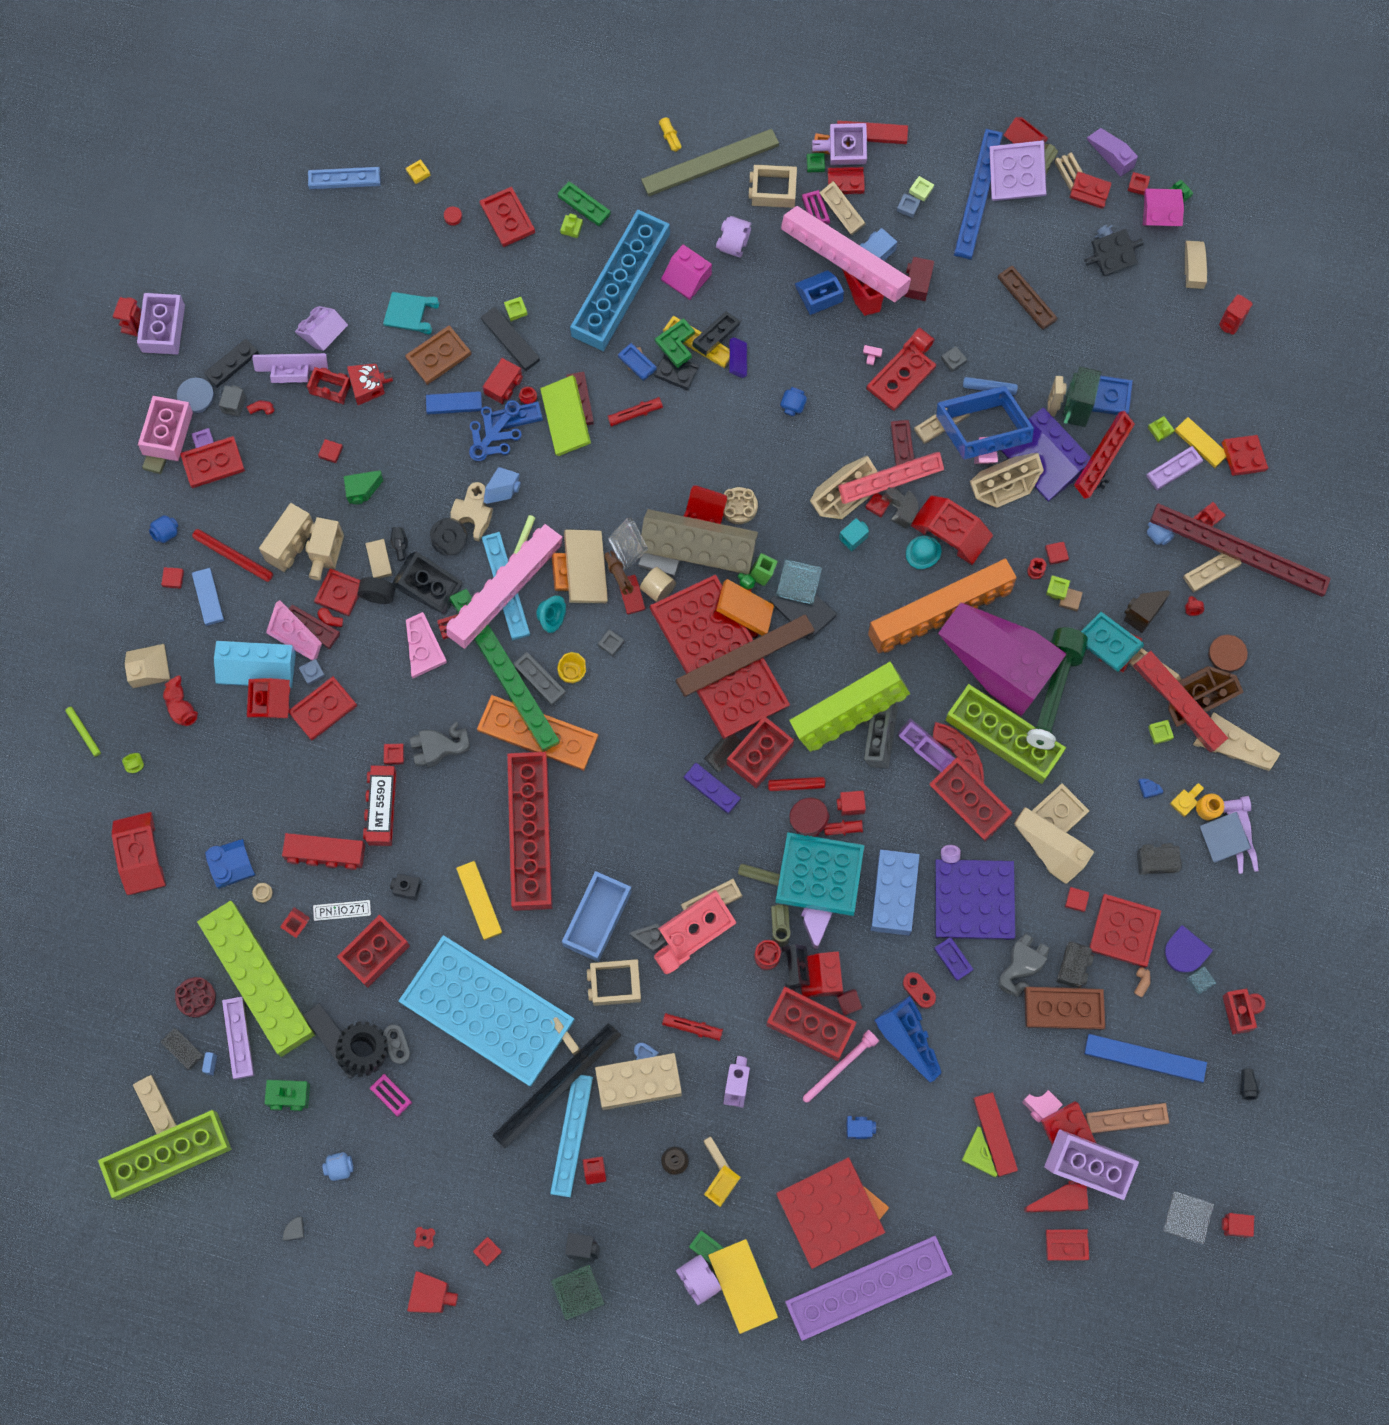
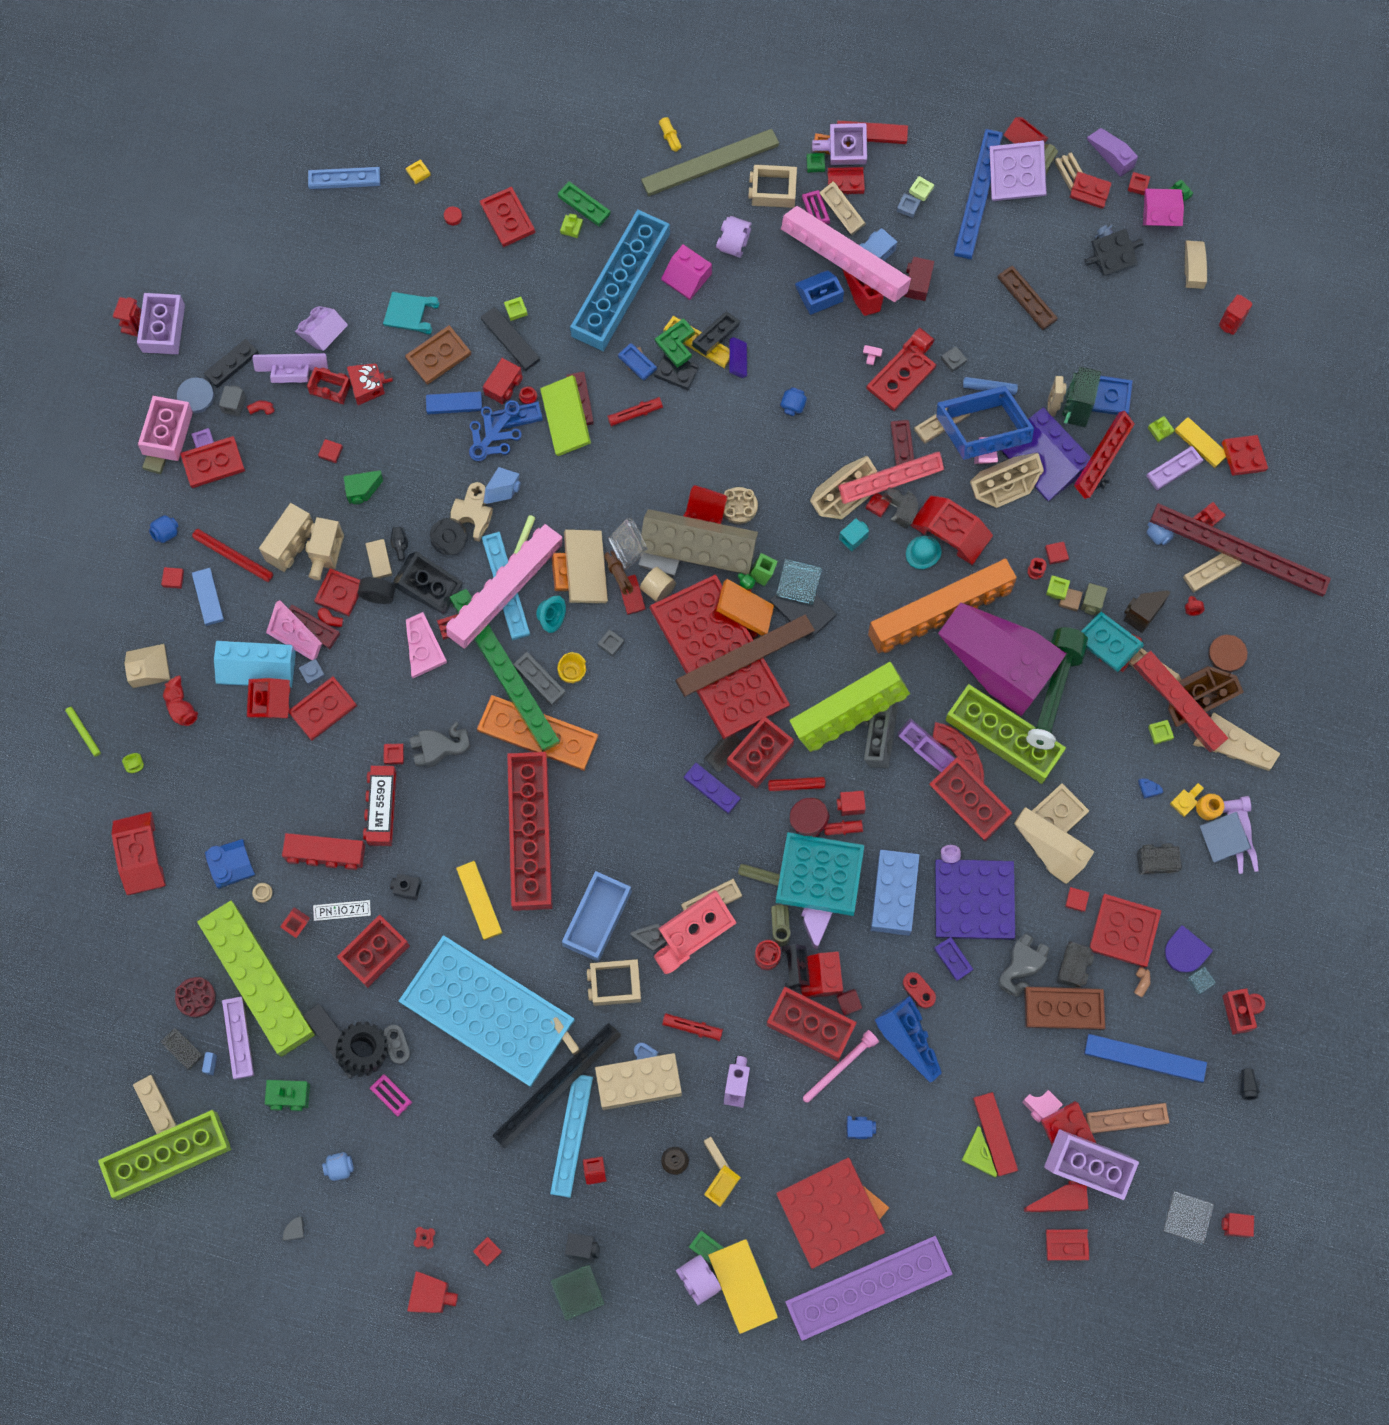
(1093, 599): none -> olive brick

